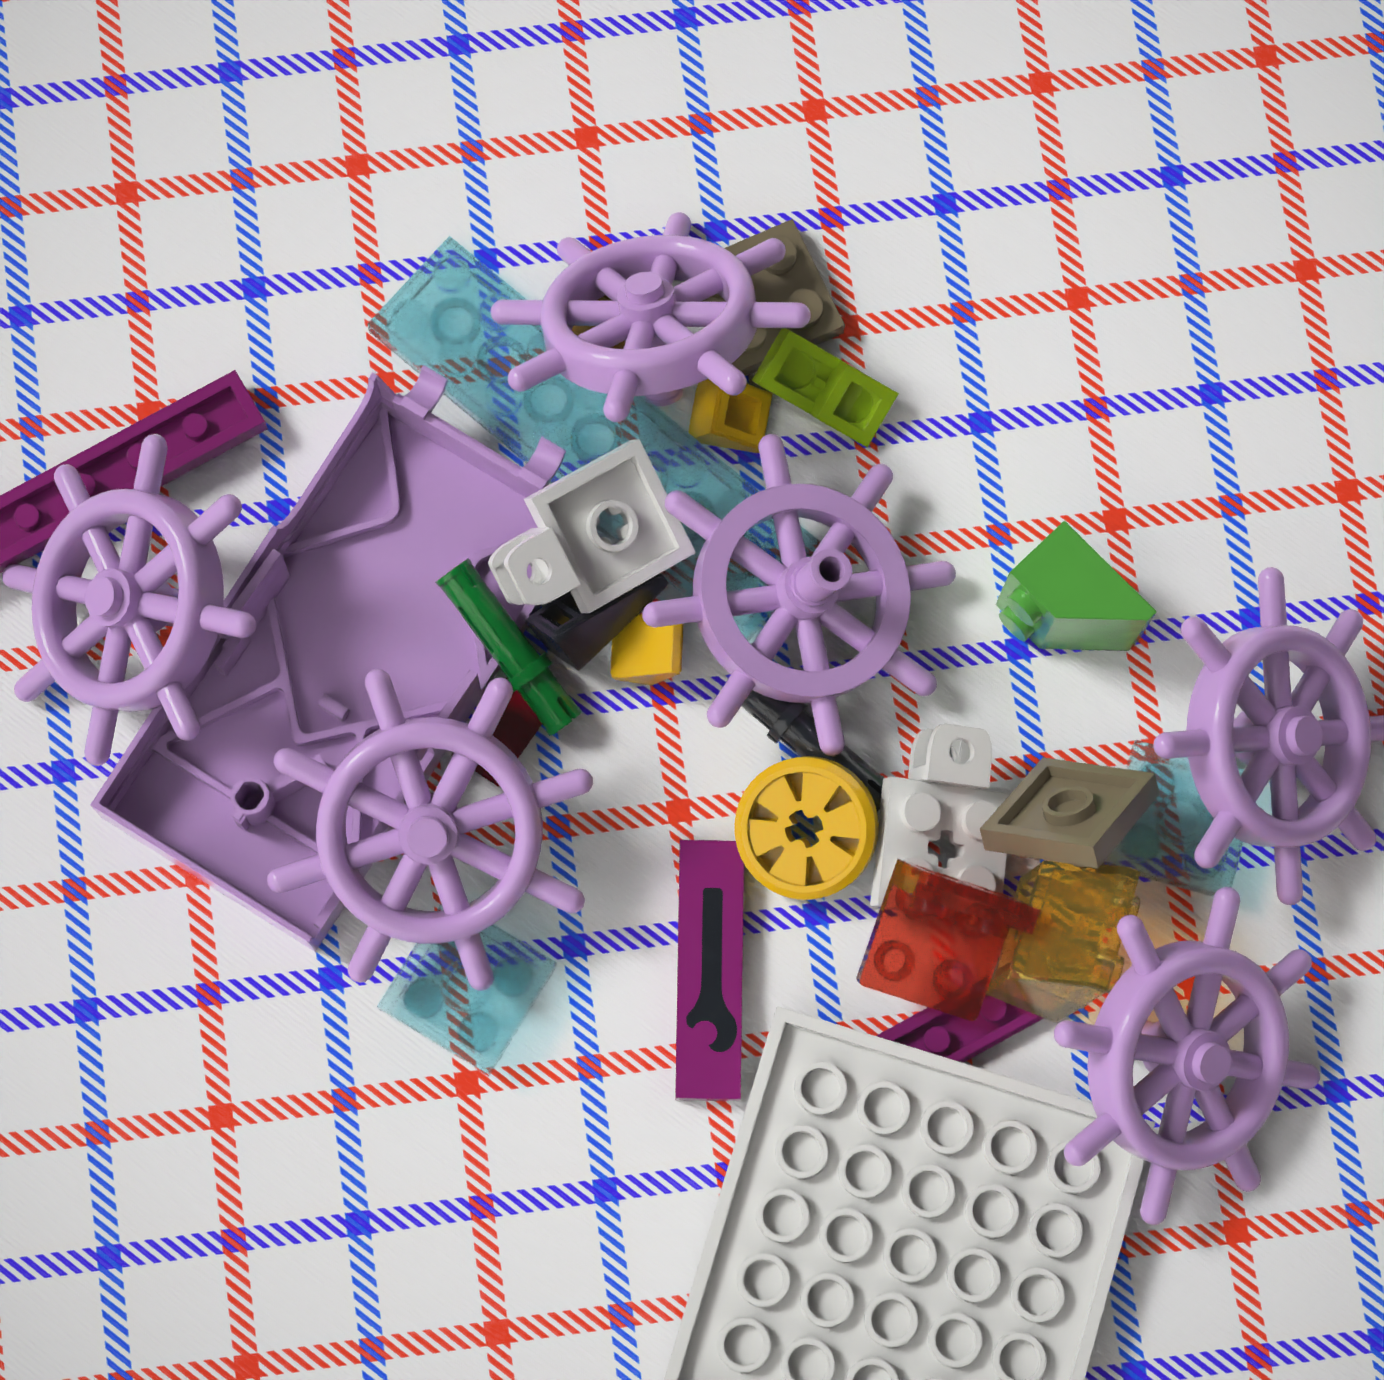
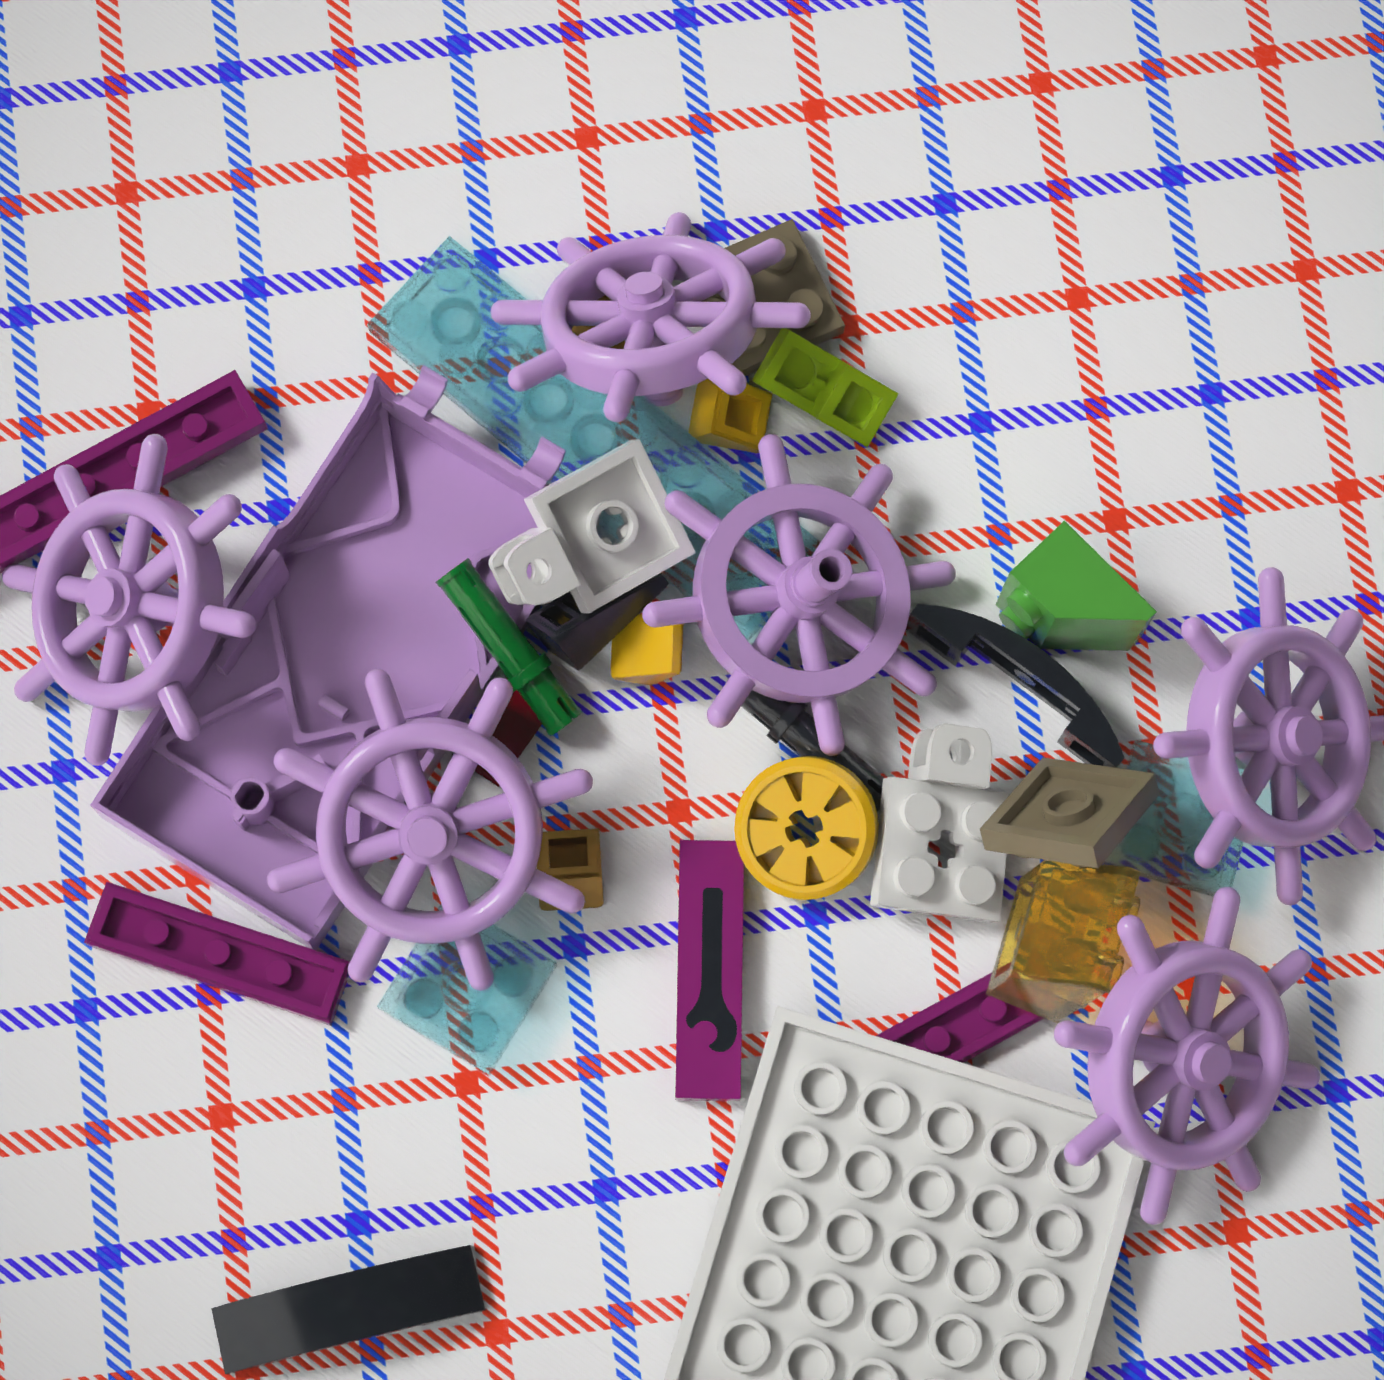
(218, 953): none -> magenta tile
(347, 1308): none -> black slope
(575, 860): none -> pearl gold slope
(940, 939): clear red bracket -> none
(954, 631): none -> black slope

